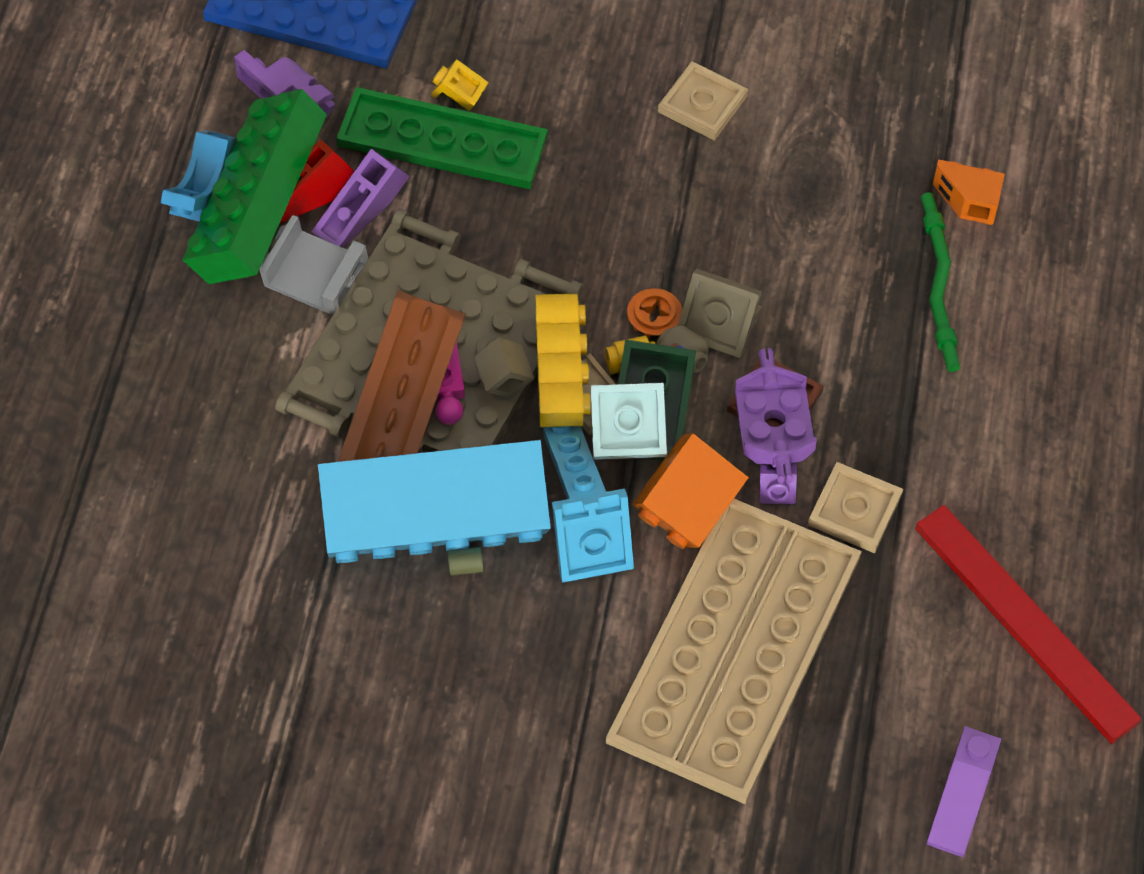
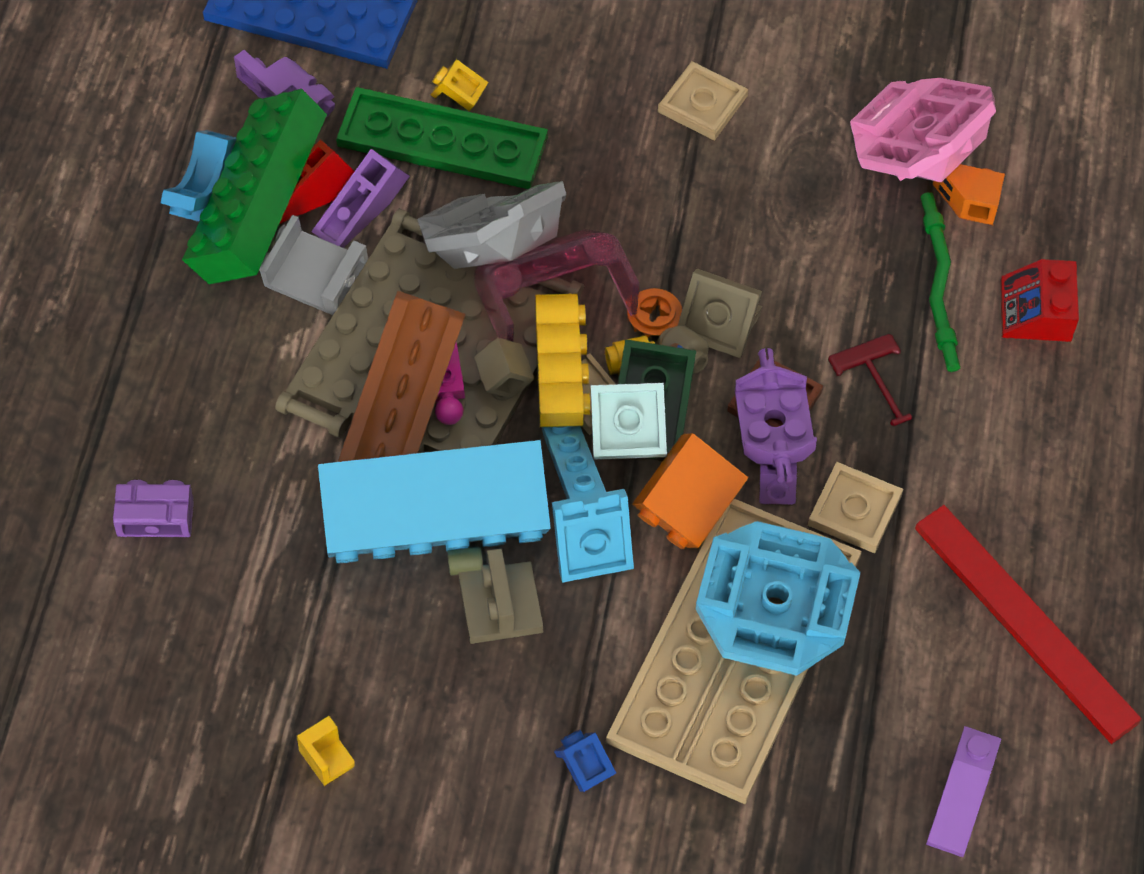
(153, 509): none -> medium lavender brick
(325, 751): none -> yellow panel
(493, 228): none -> light grey piece
(500, 600): none -> dark tan bracket
(550, 261): none -> clear pink windscreen
(585, 759): none -> blue bracket
(784, 564): none -> medium azure piece
(865, 354): none -> dark red piece
(922, 127): none -> bright pink piece
(1040, 301): none -> red slope

